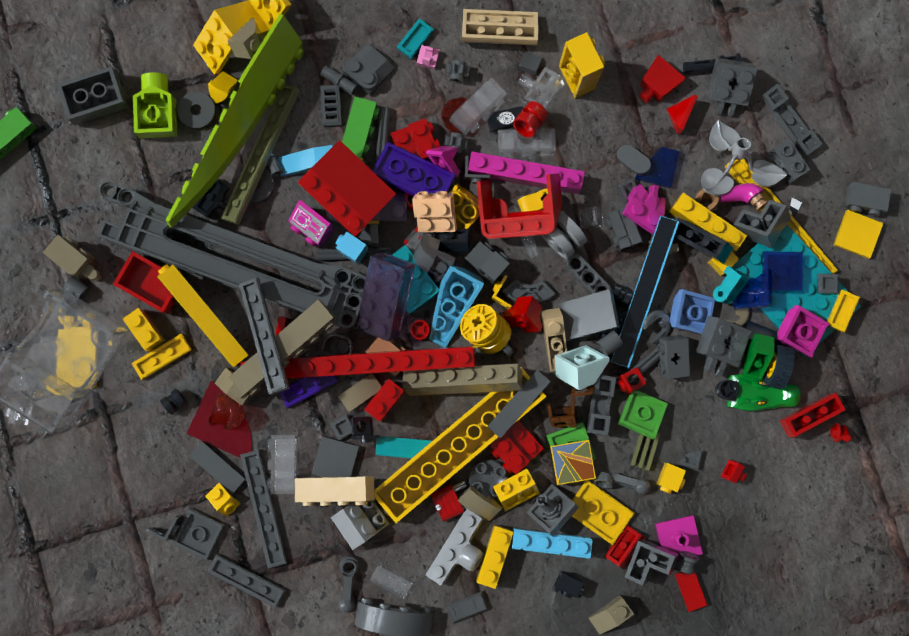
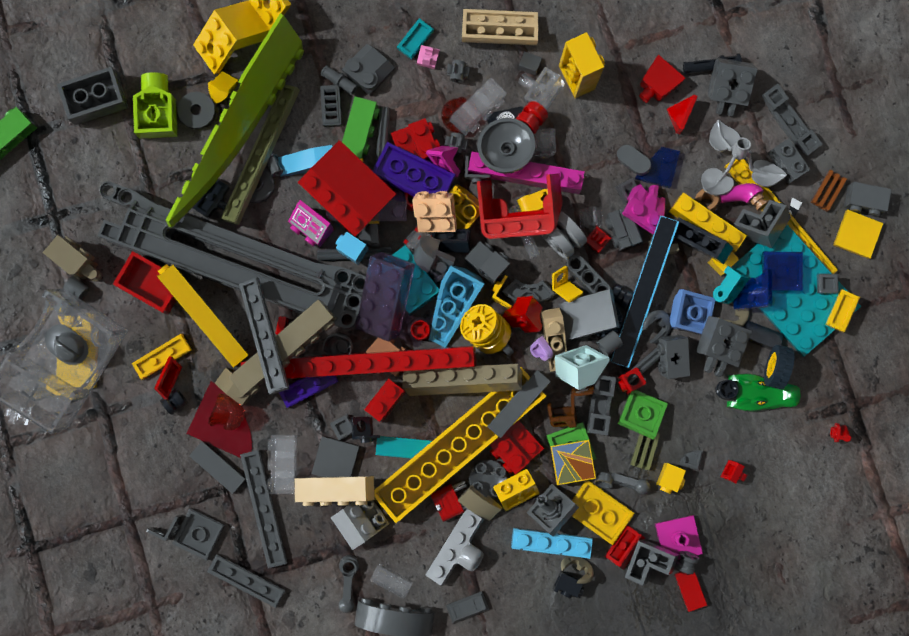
(66, 344): none -> dark grey piece
(144, 329): yellow brick -> none
(168, 377): none -> red slope
(222, 500): yellow bracket -> none
(246, 40): dark tan slope -> none
(360, 392): dark tan slope -> none
(494, 556): yellow brick -> none
(502, 135): none -> dark grey dish
(541, 349): none -> lavender tile
(564, 287): none -> yellow bracket
(582, 564): none -> dark tan head
(597, 239): none -> red tile
(611, 615): dark tan slope -> none
(758, 356): green brick -> none
(802, 330): dark pink slope -> none
(812, 415): red brick -> none
(836, 177): none -> dark orange tile

